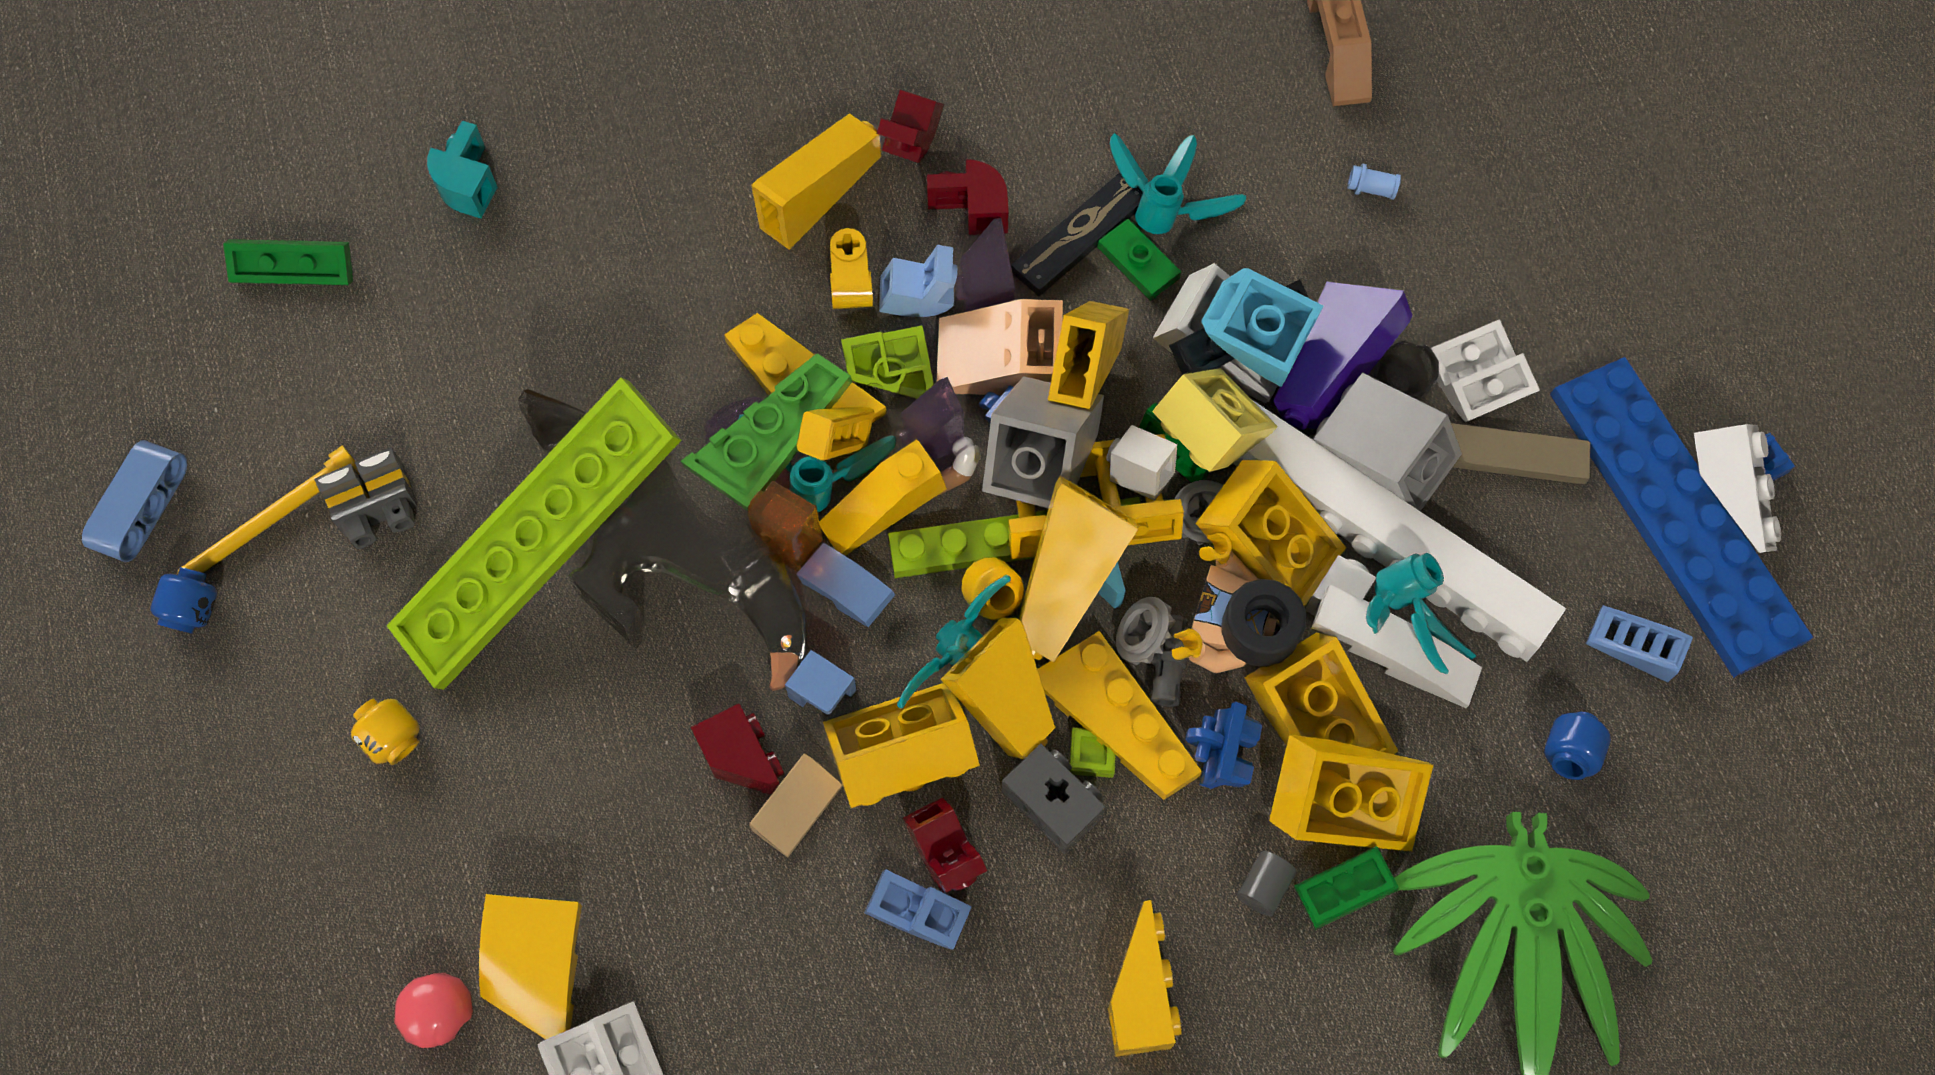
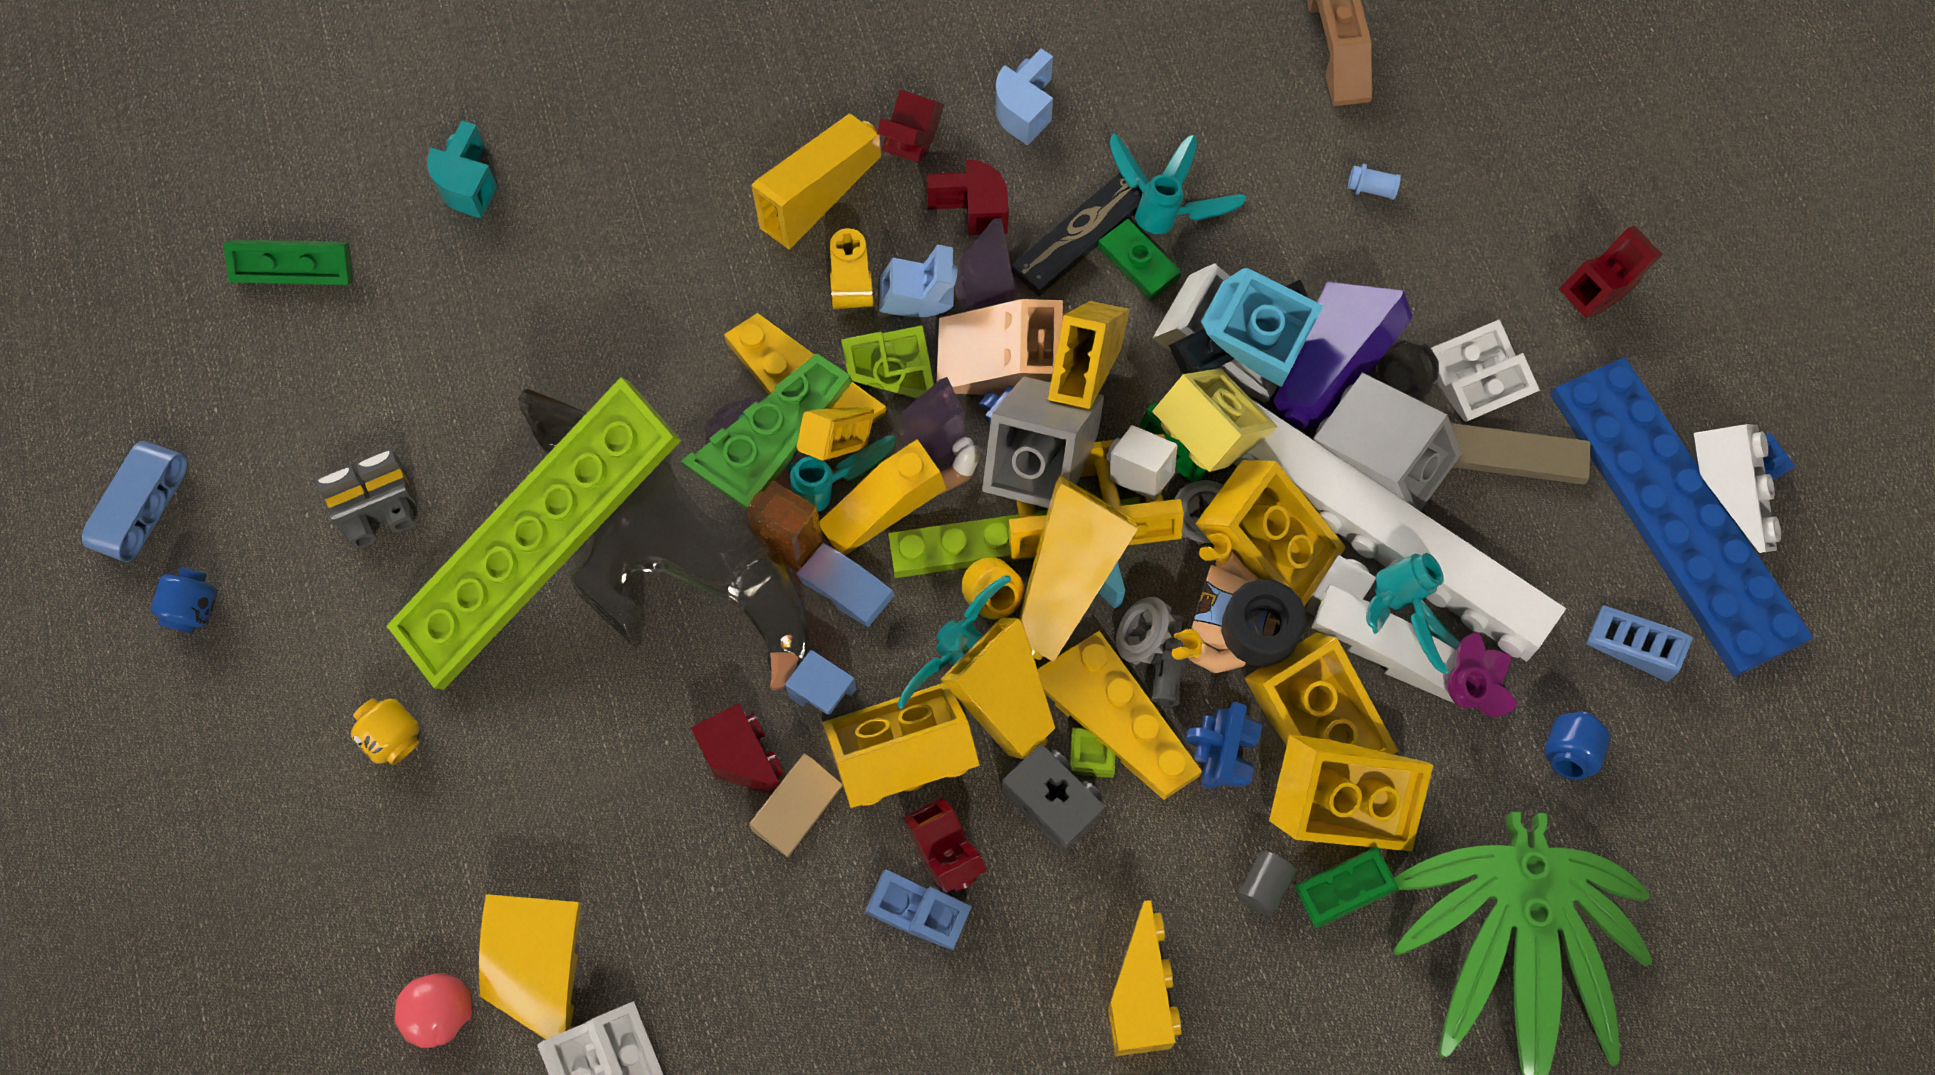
(269, 516): yellow piece -> none
(1020, 101): none -> light blue brick
(1479, 678): none -> magenta plate
(1612, 275): none -> dark red brick

